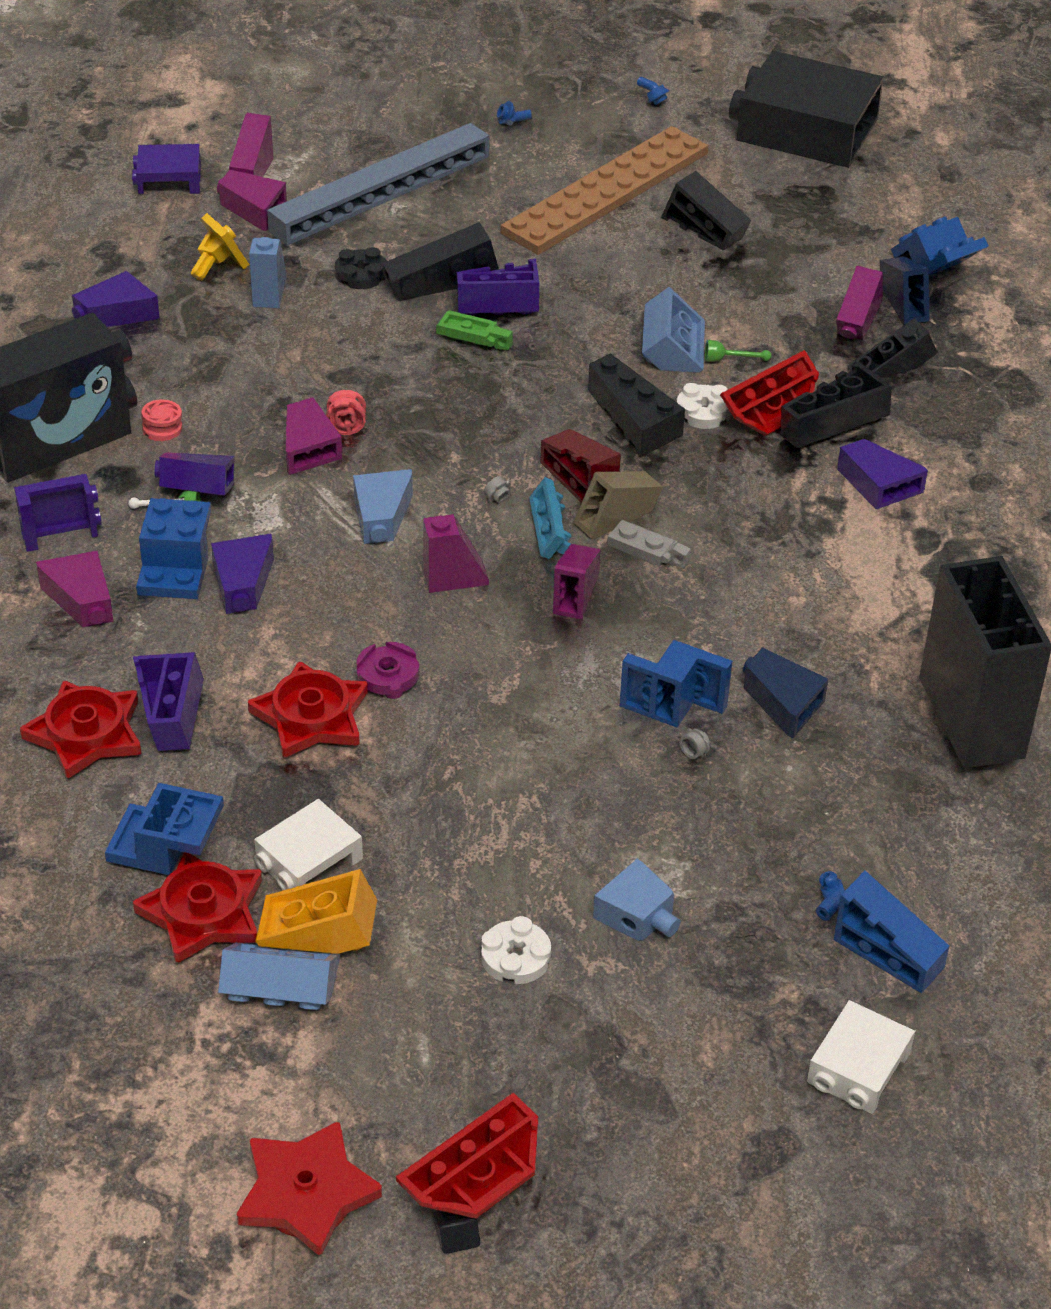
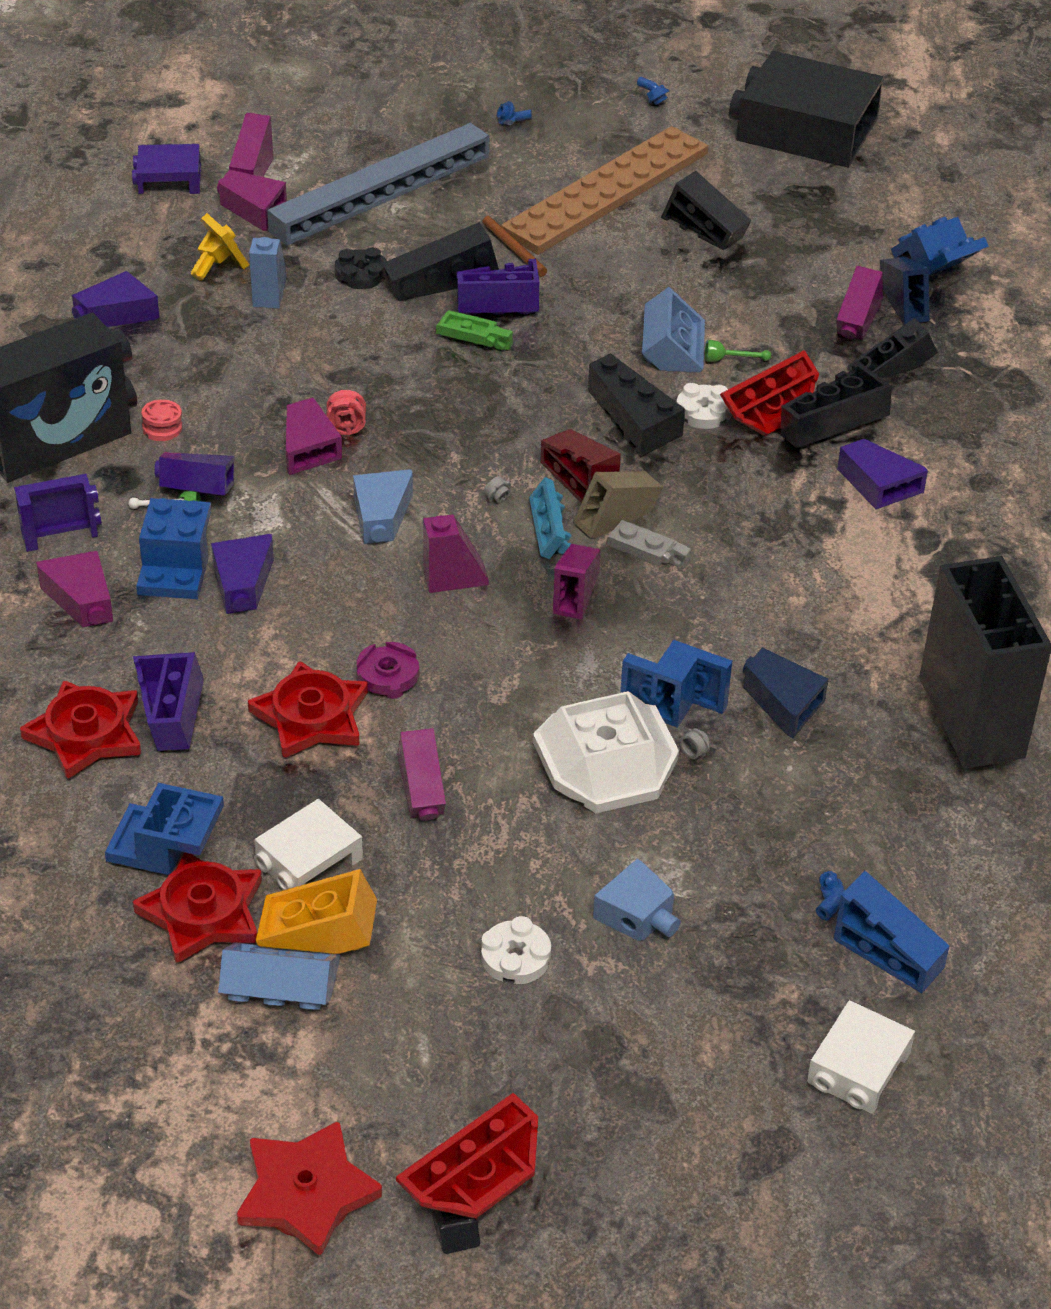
(421, 774): none -> magenta slope
(510, 242): none -> dark orange bar
(607, 751): none -> white piece

